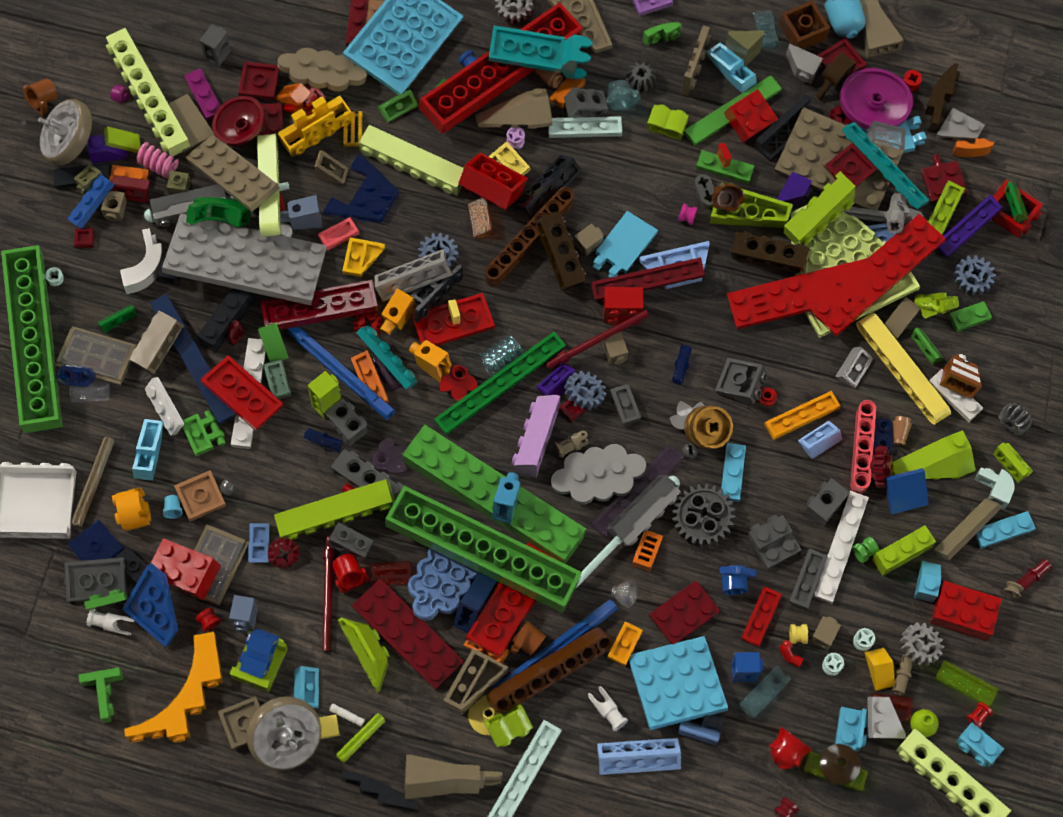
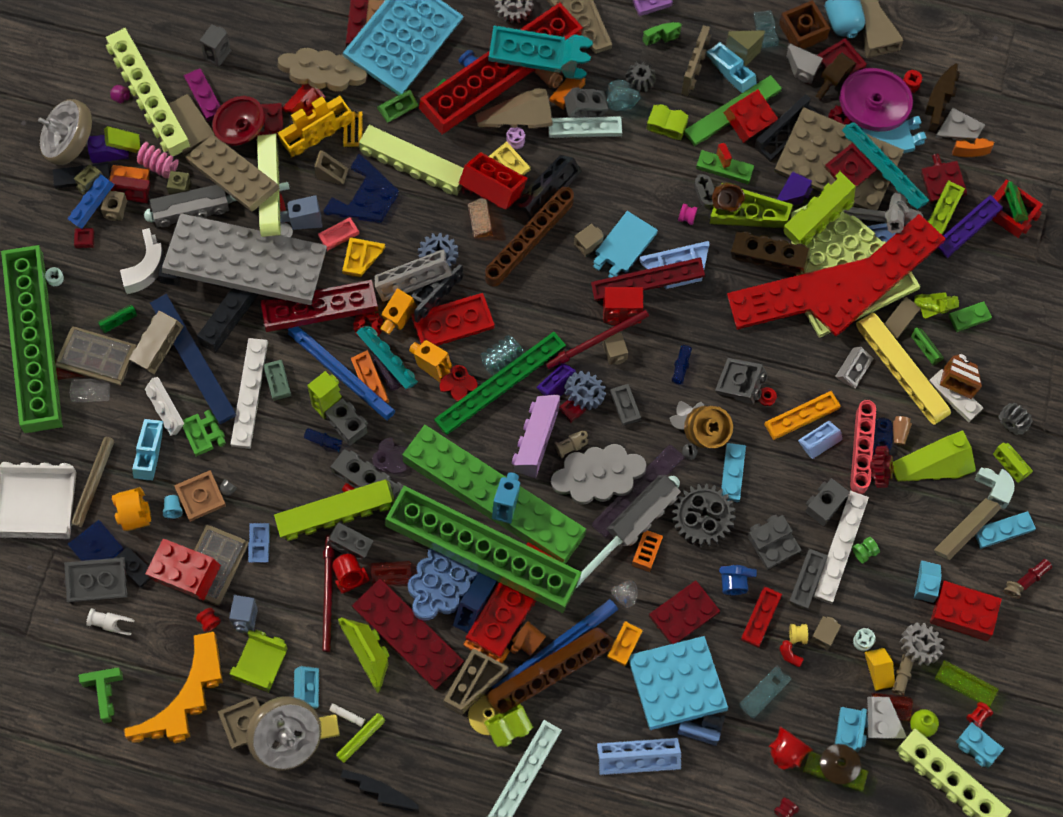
(40, 94): dark orange piece -> none
(76, 375): clear blue plate -> none
(98, 600): bright green plate -> none
(152, 605): blue plate -> none
(218, 209): green arch -> none
(235, 332): dark red tile -> none
(241, 393): red plate -> none
(259, 80): dark red plate -> none
(259, 653): blue piece -> none
(273, 342): bright green slope -> none
(287, 545): dark red gear -> none
(293, 94): orange slope -> none
(433, 777): dark tan piece -> none
(454, 312): light yellow tile -> none
(551, 244): dark brown brick -> none
(609, 710): white piece -> none
(746, 667): blue brick -> none
(835, 661): light aqua wheel -> none
(887, 135): clear slope -> none
(903, 550): lime brick -> none
(906, 491): blue tile -> none
(979, 270): sand blue gear -> none

